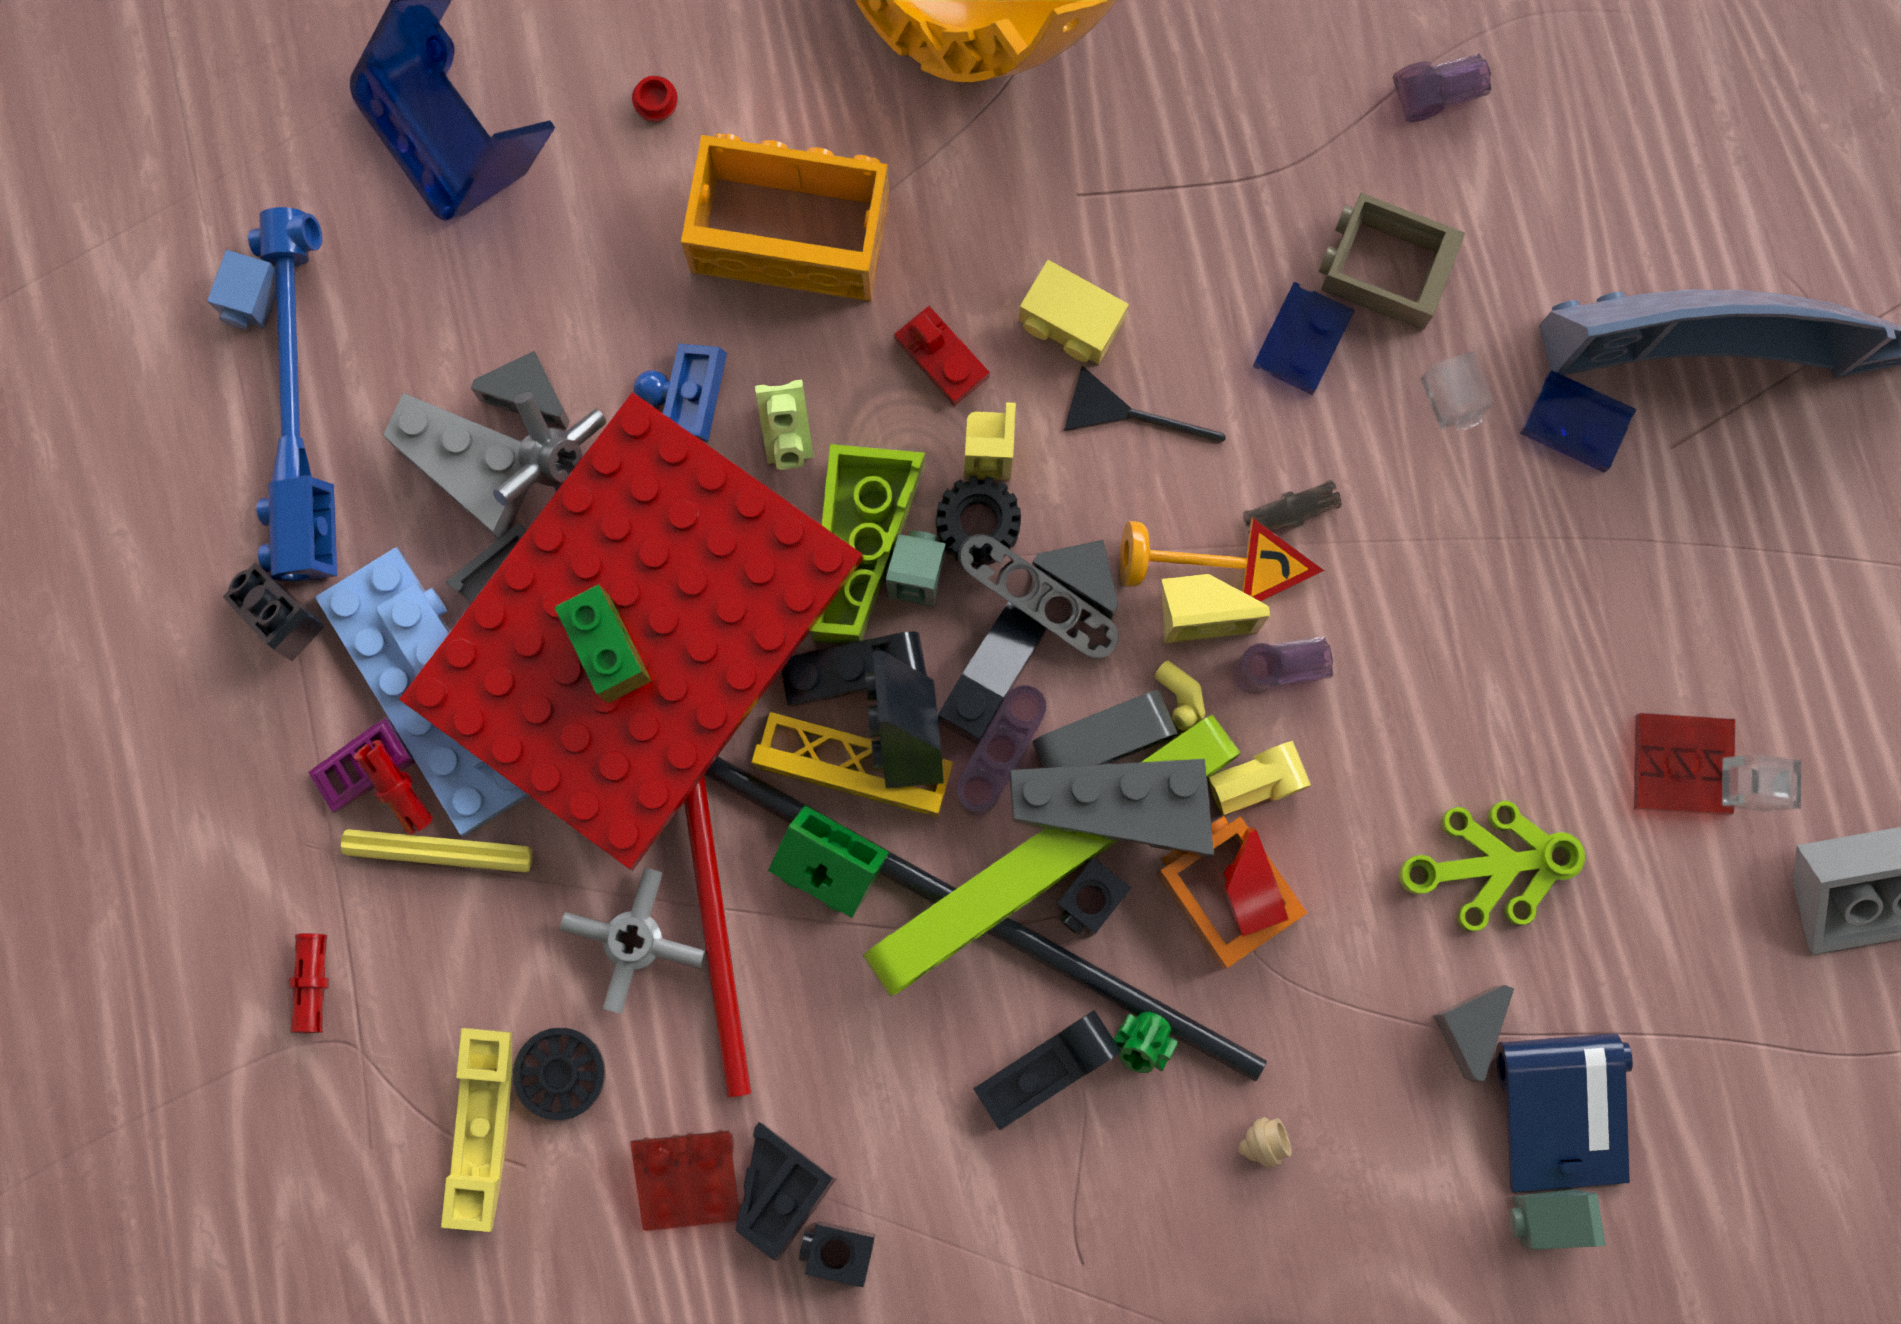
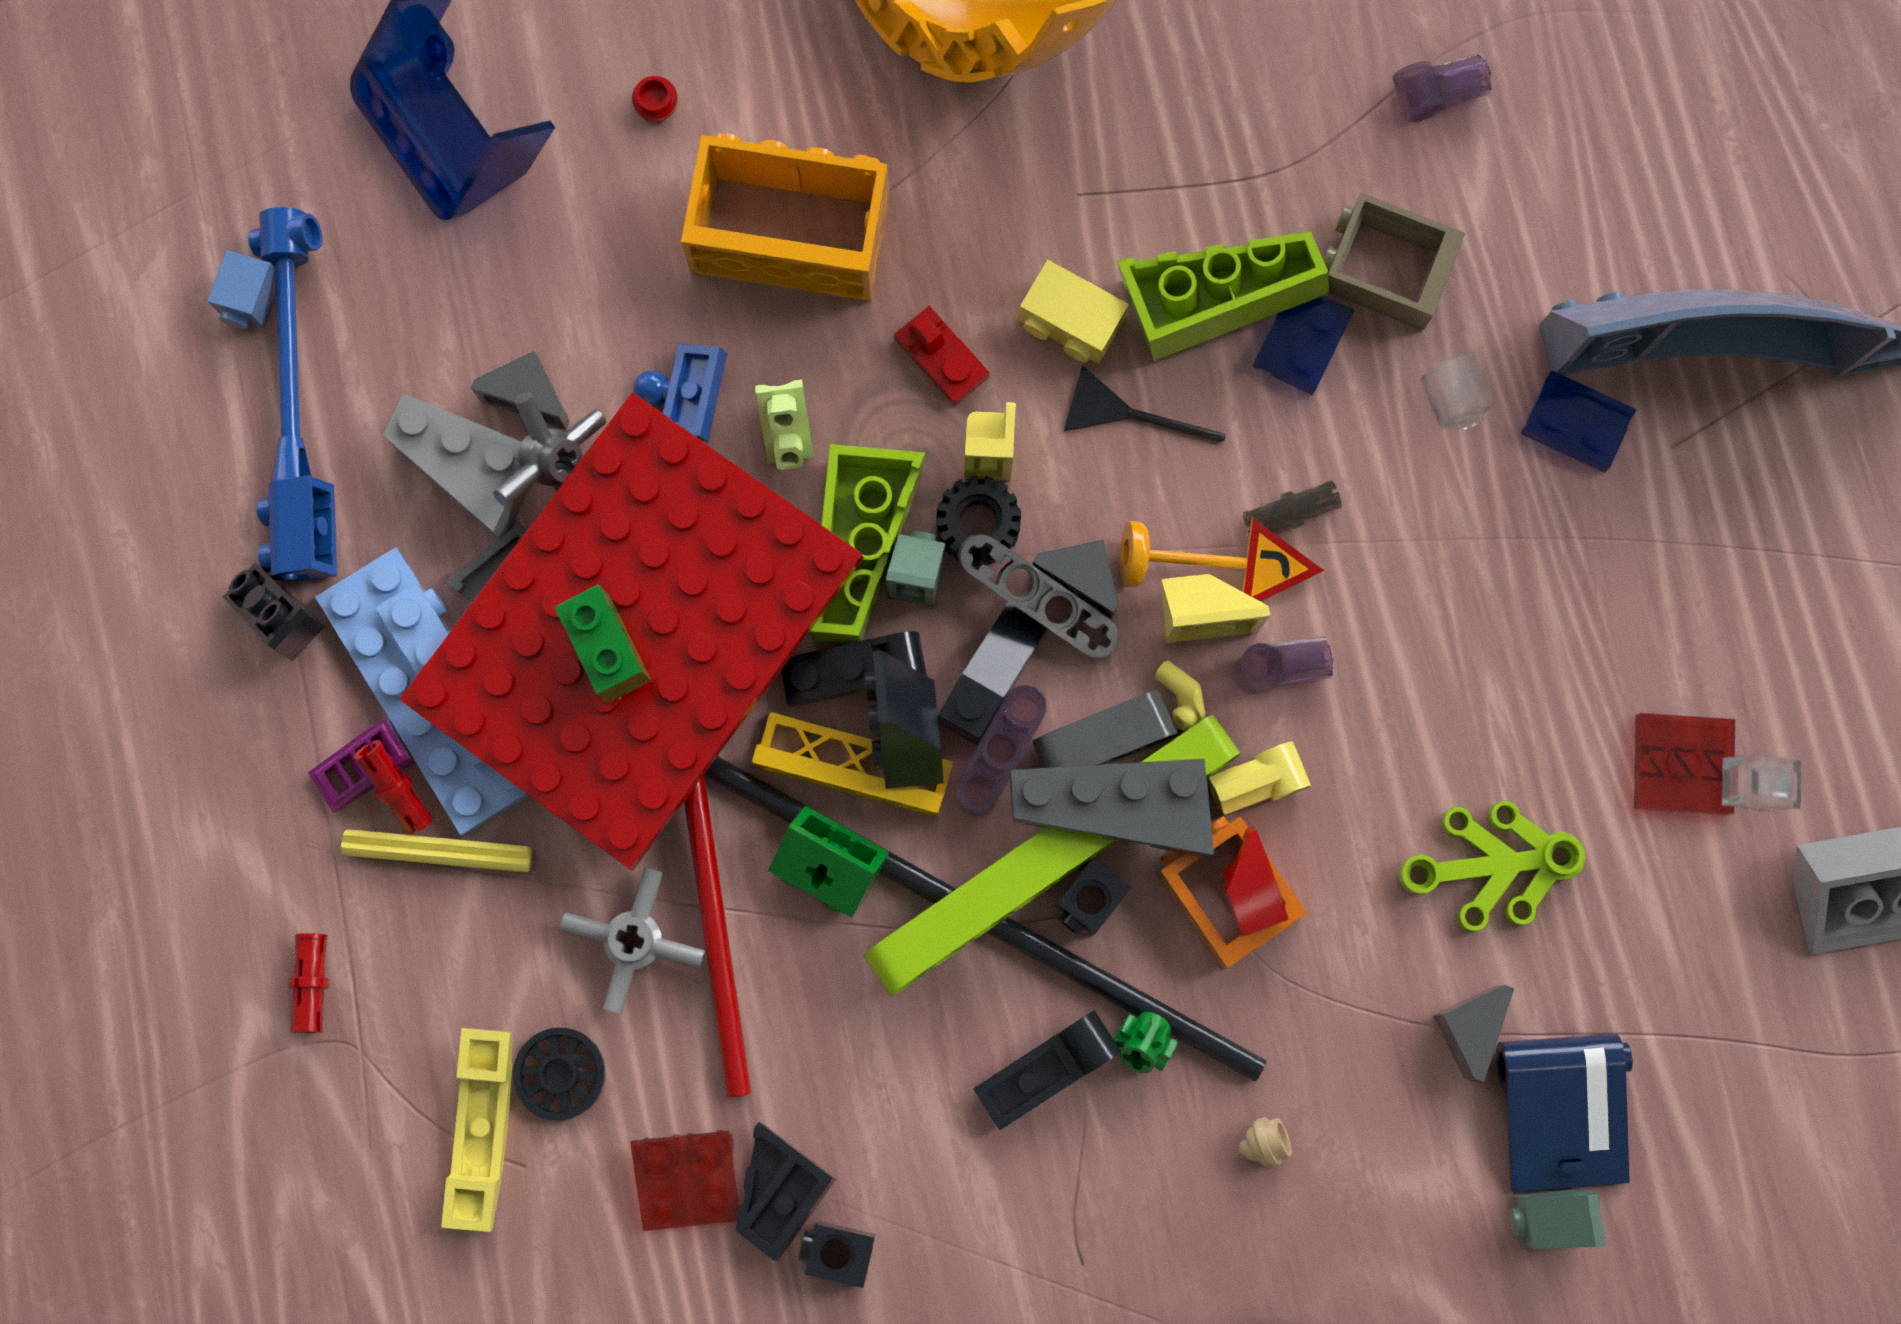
(1220, 289): none -> lime wedge

